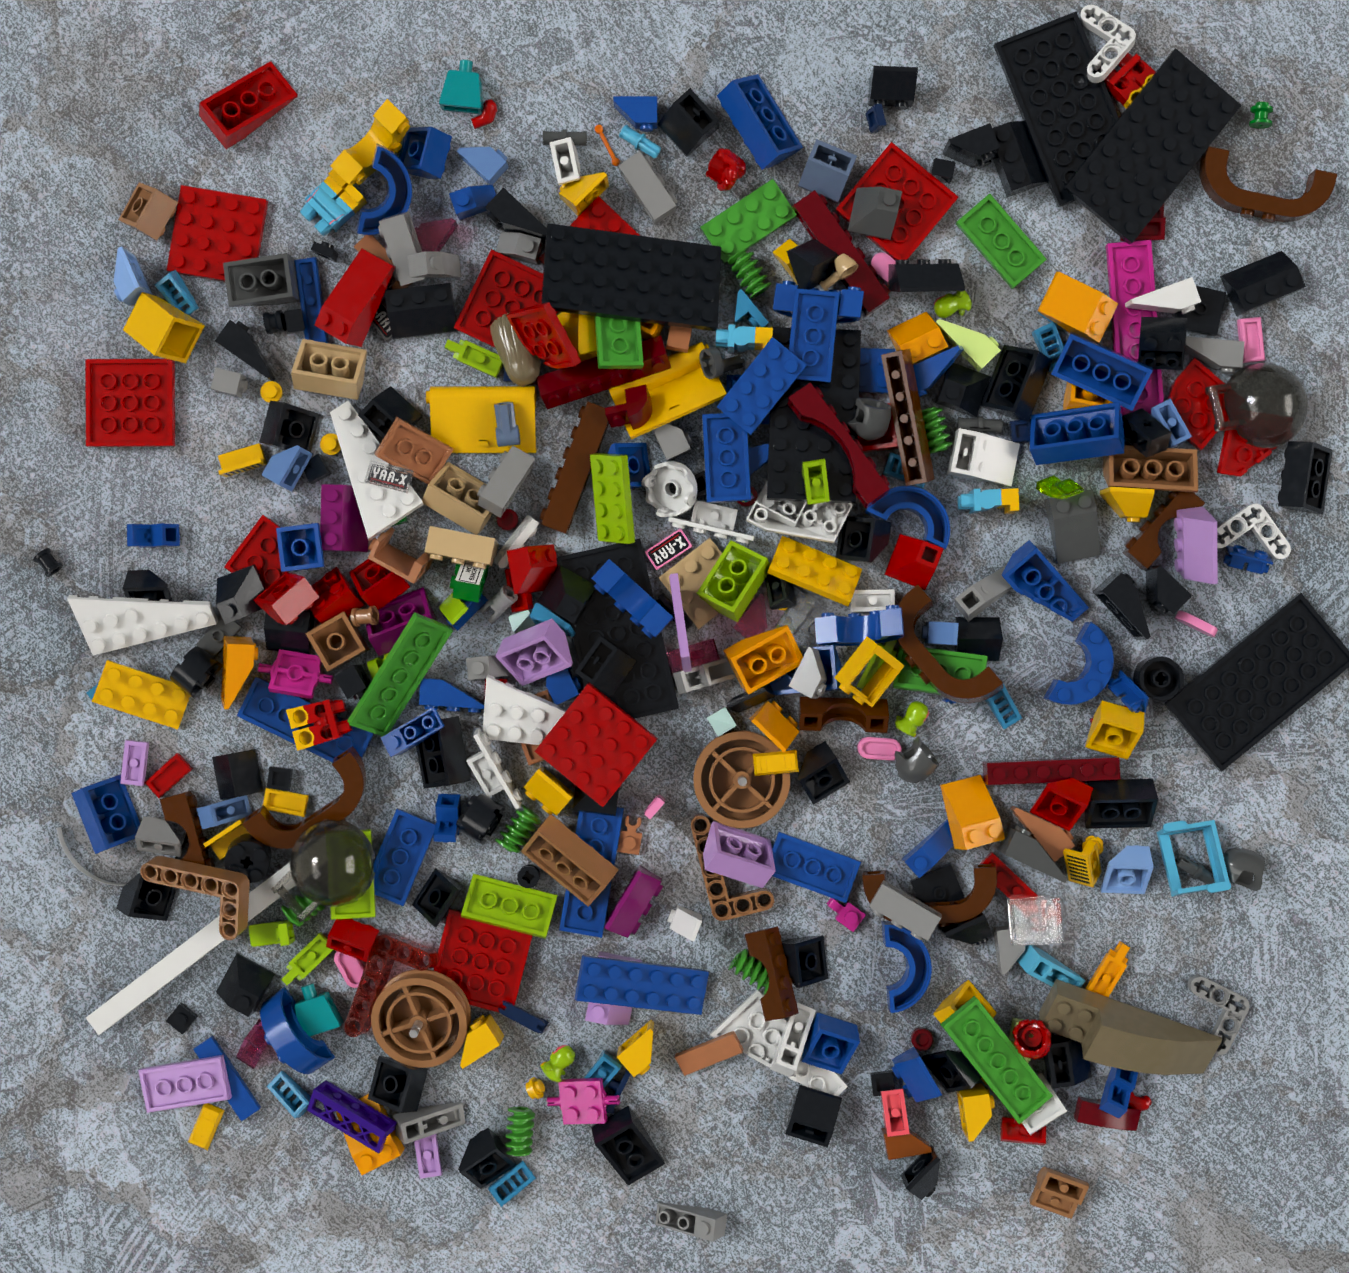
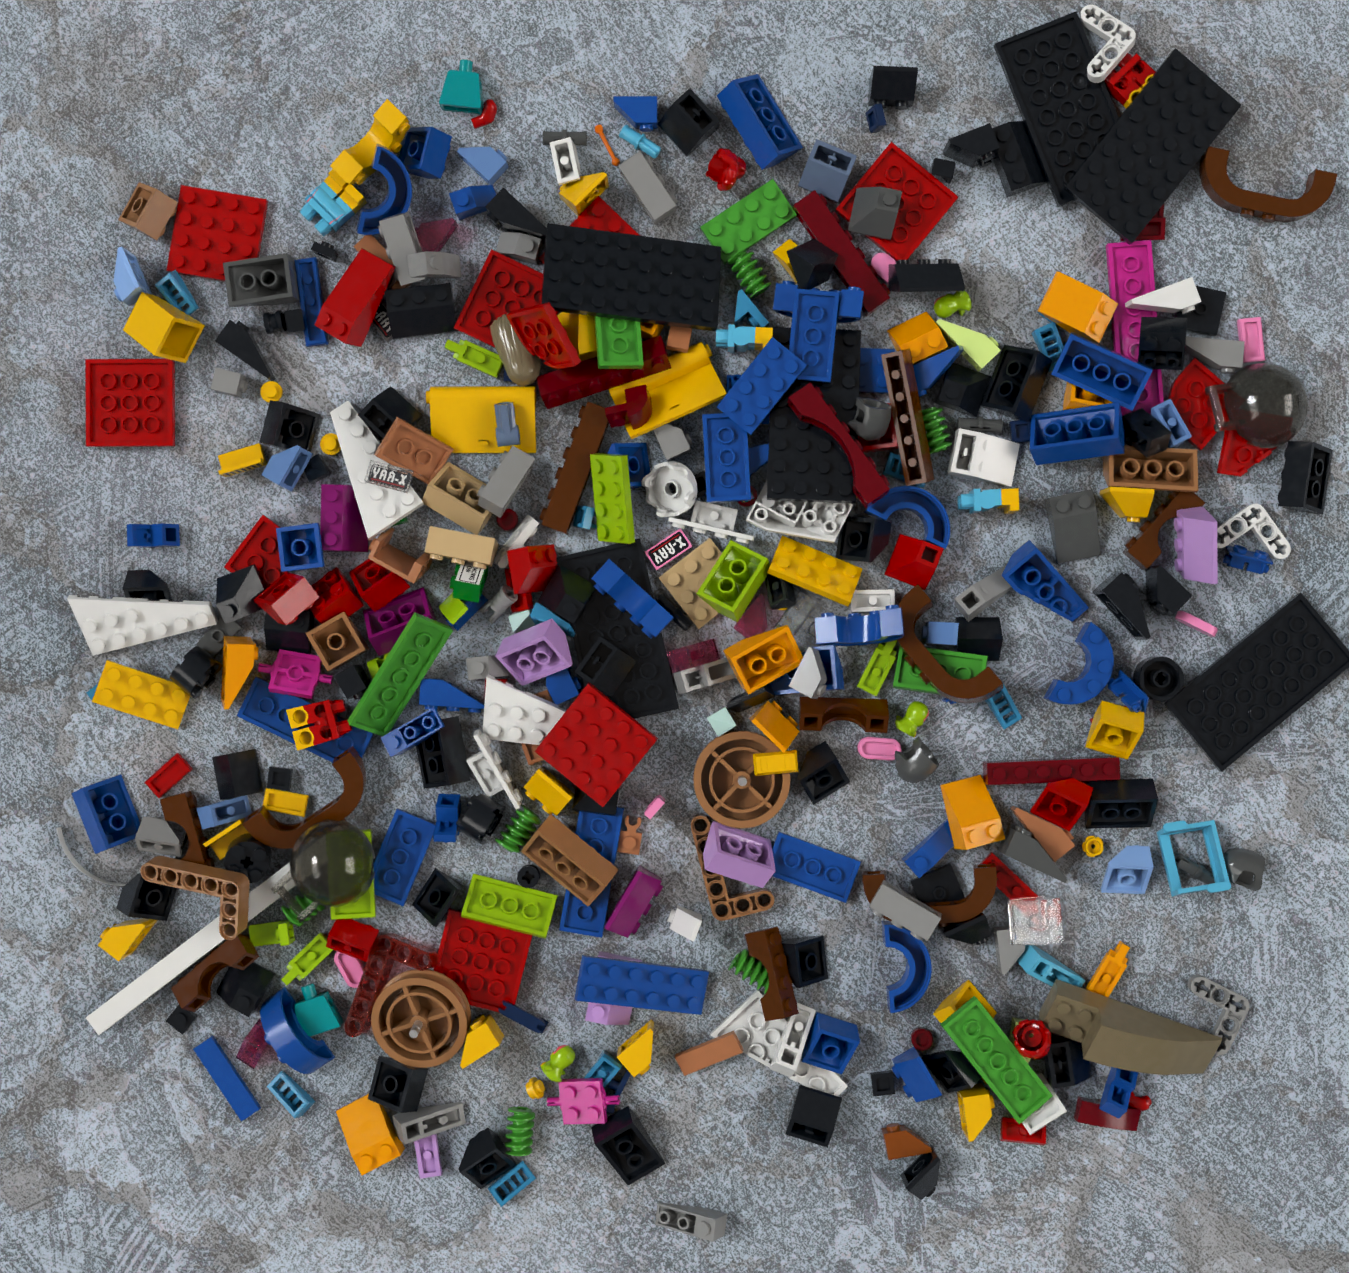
(47, 562): black bush -> none
(125, 937): none -> yellow slope
(134, 762): lavender plate -> none
(185, 1083): lavender tile -> none
(195, 988): none -> reddish brown arch
(206, 1126): yellow tile -> none
(246, 104): red slope -> none
(329, 369): tan slope -> none
(351, 1111): dark purple fence -> none
(364, 616): medium nougat bush -> none
(584, 517): none -> dark azure tile
(680, 622): lavender tile -> none
(717, 366): dark grey piece -> none
(815, 481): lime slope -> none
(844, 268): tan bar -> none
(847, 915): dark pink plate -> none
(879, 681): yellow window -> none
(894, 1112): coral slope -> none
(1001, 241): bright green plate -> none
(1058, 489): clear neon green slope -> none
(1058, 1192): medium nougat brick -> none
(1083, 866): yellow panel -> none
(1261, 112): green wheel -> none
(1262, 282): black slope -> none

